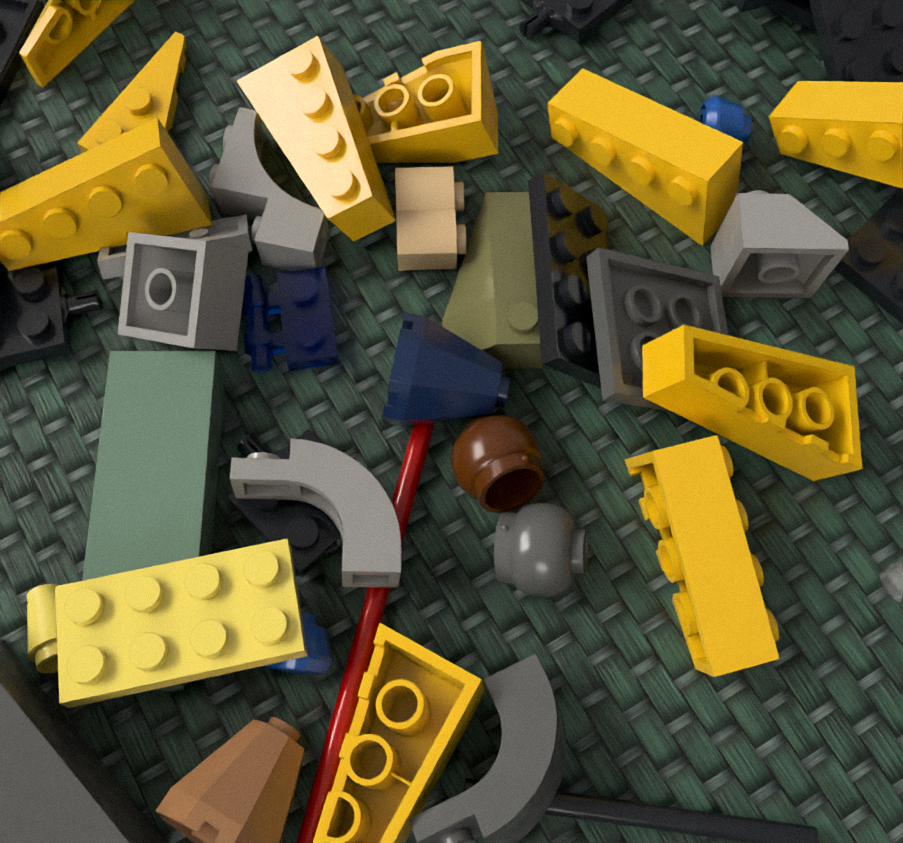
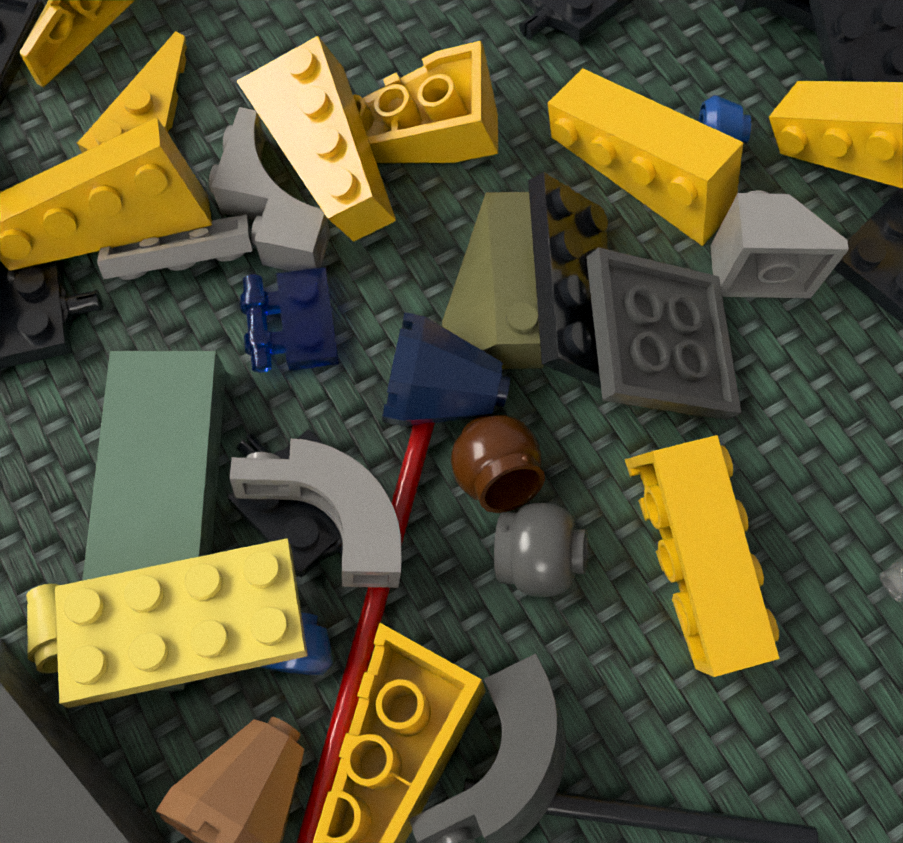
(182, 291): light grey slope -> none
(427, 218): tan brick -> none
(759, 396): yellow wedge -> none

